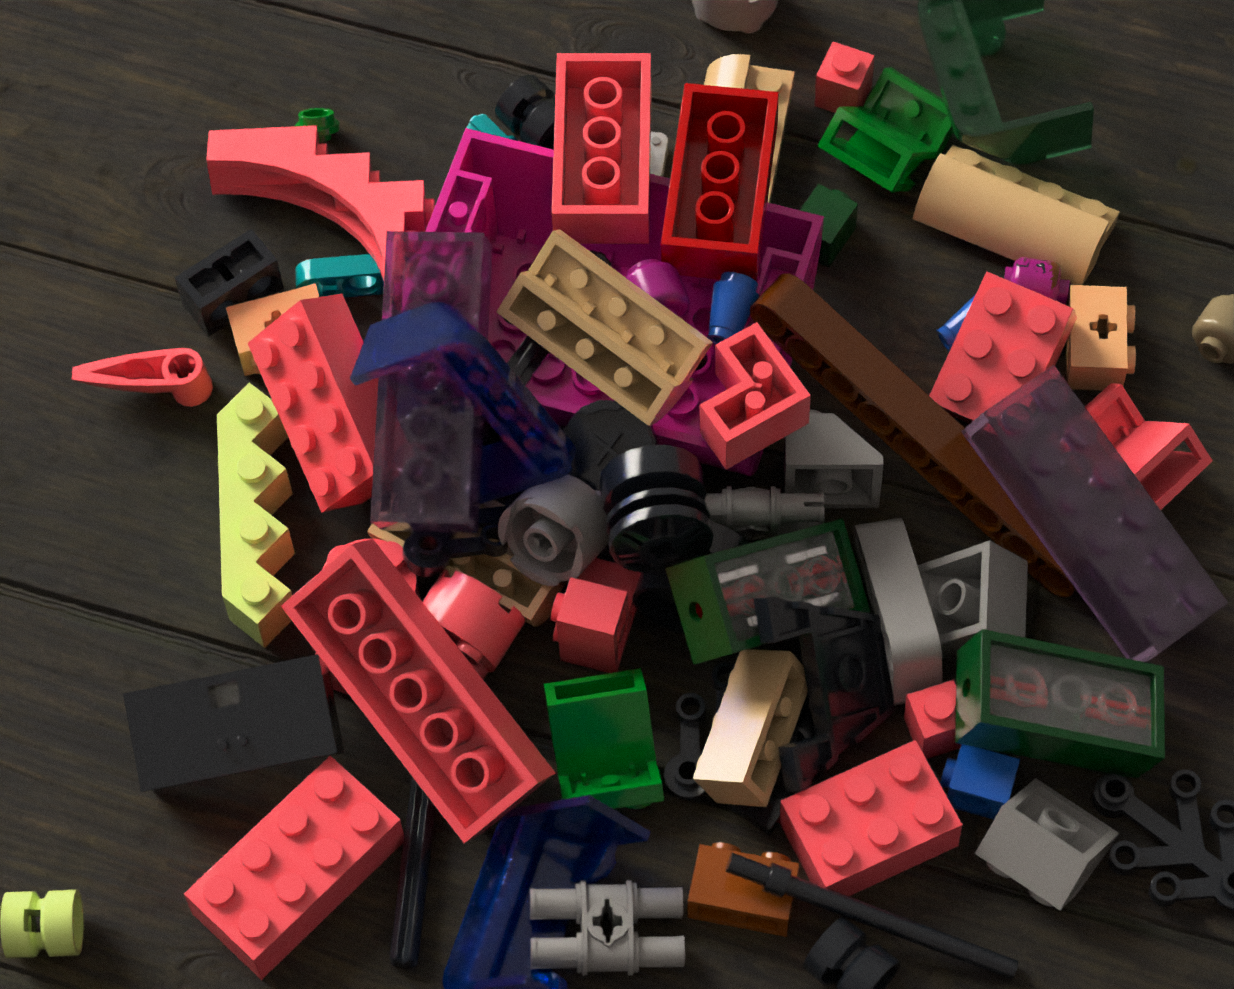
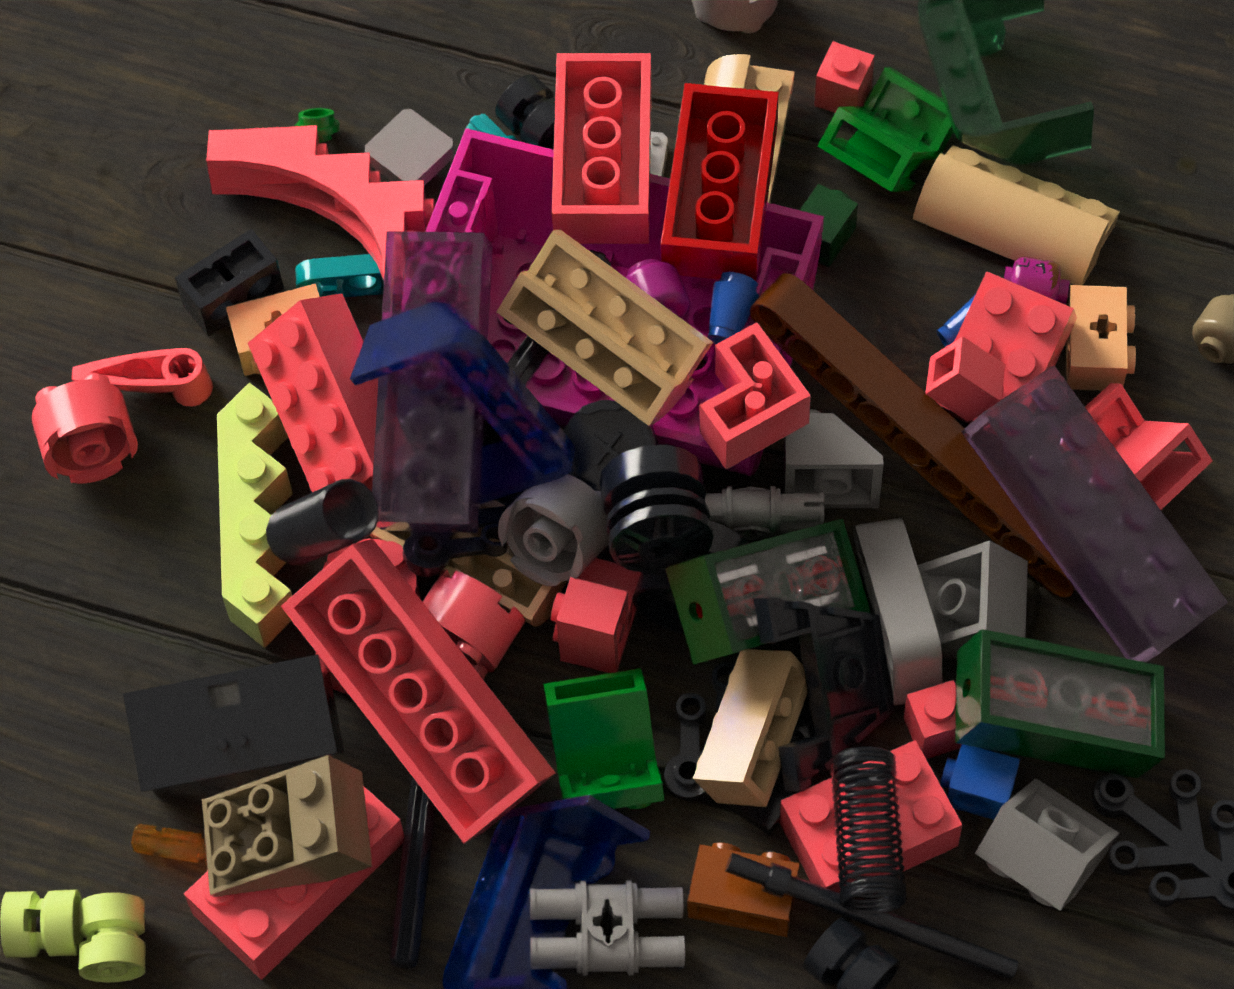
(83, 429): none -> coral brick
(112, 933): none -> yellowish green wheel
(169, 843): none -> clear orange axle
(287, 829): none -> dark tan slope
(322, 522): none -> black piece
(410, 149): none -> light grey piece
(868, 886): none -> black piece
(965, 378): none -> coral brick

